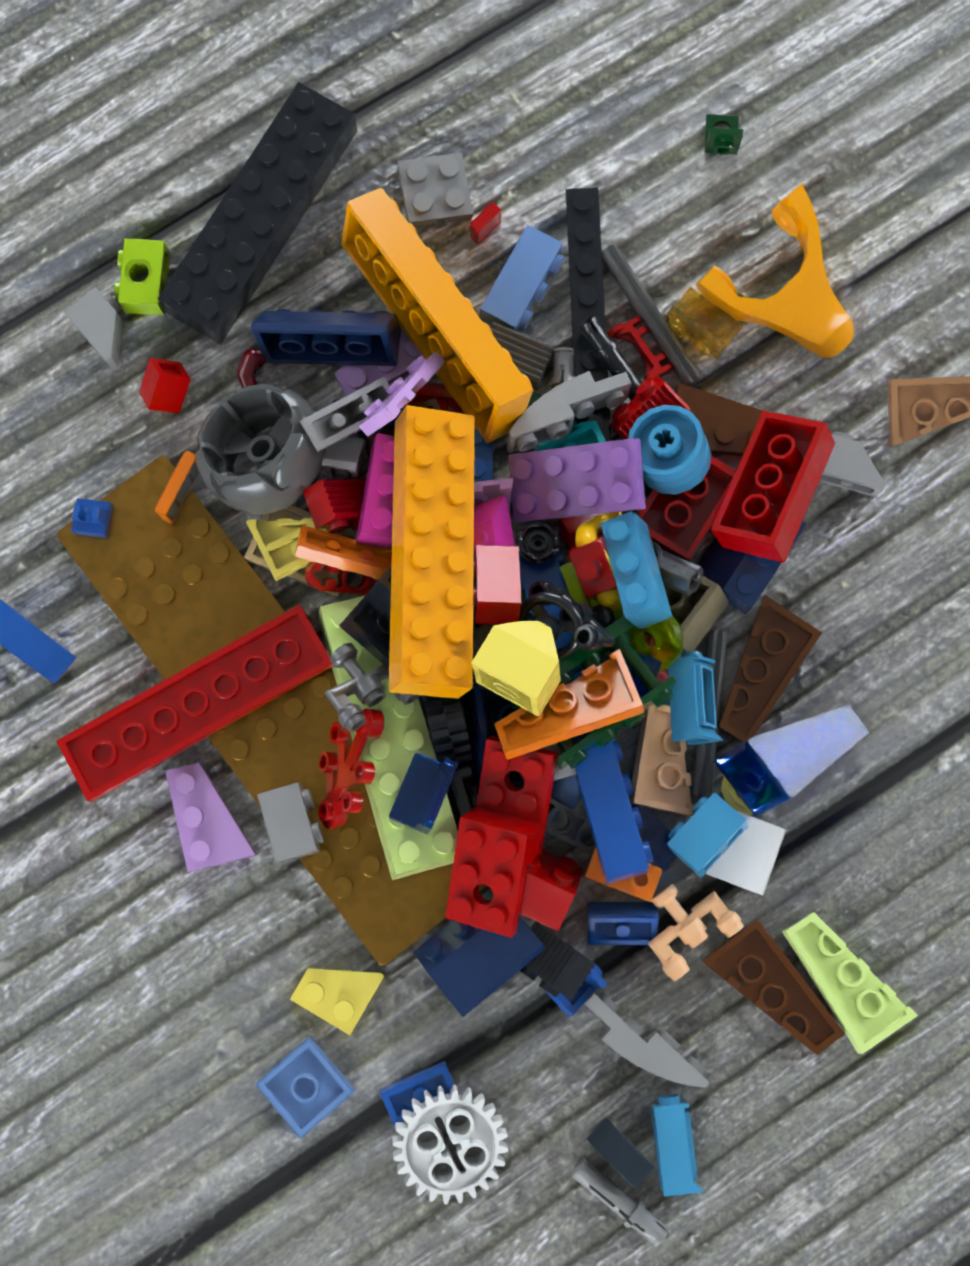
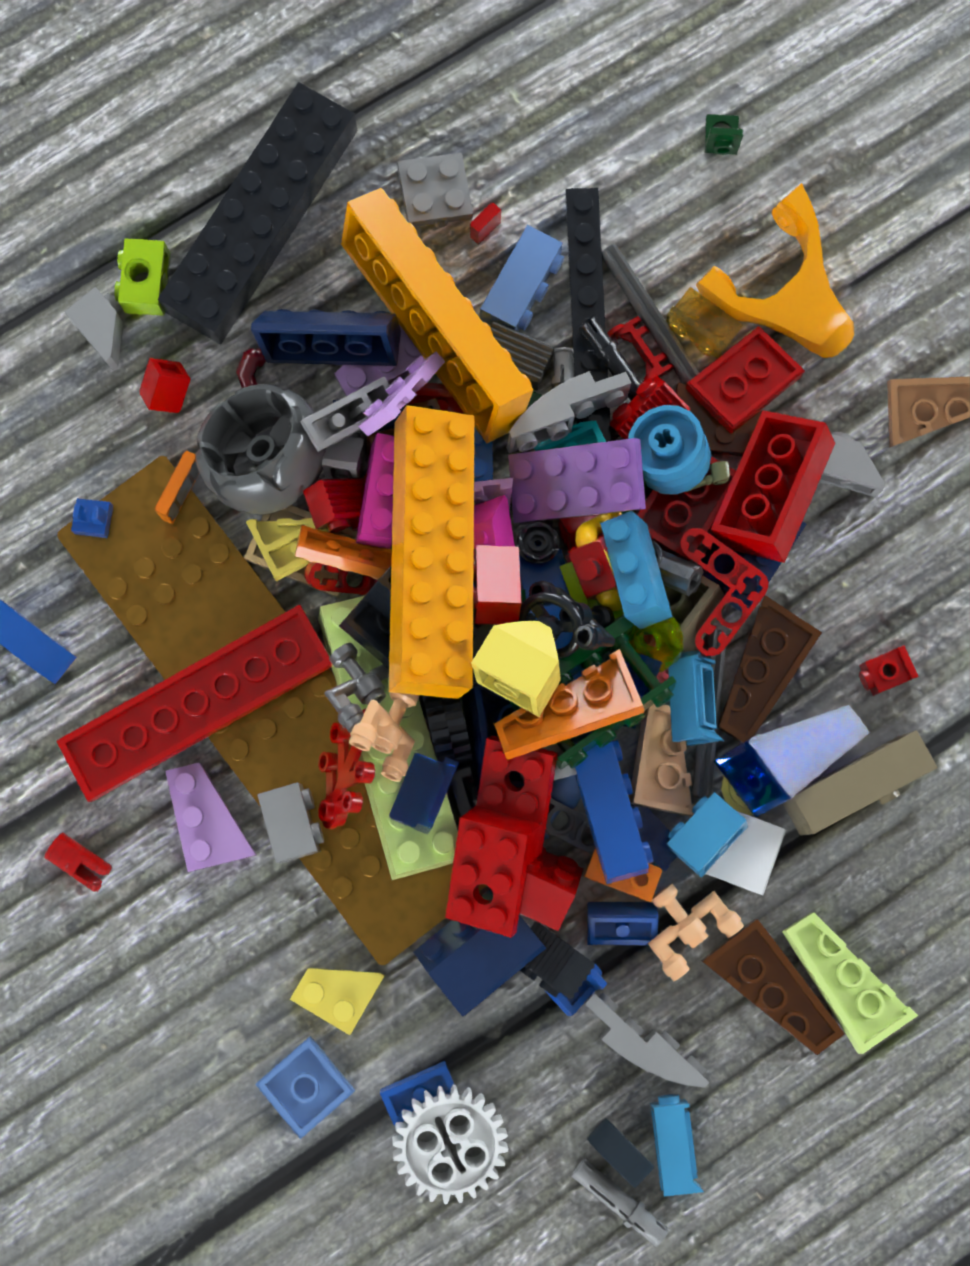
(72, 858): none -> red hinge
(384, 734): none -> light nougat piece
(719, 475): none -> olive hand
(733, 580): none -> red beam
(744, 379): none -> red tile
(860, 783): none -> dark tan brick
(899, 664): none -> red brick

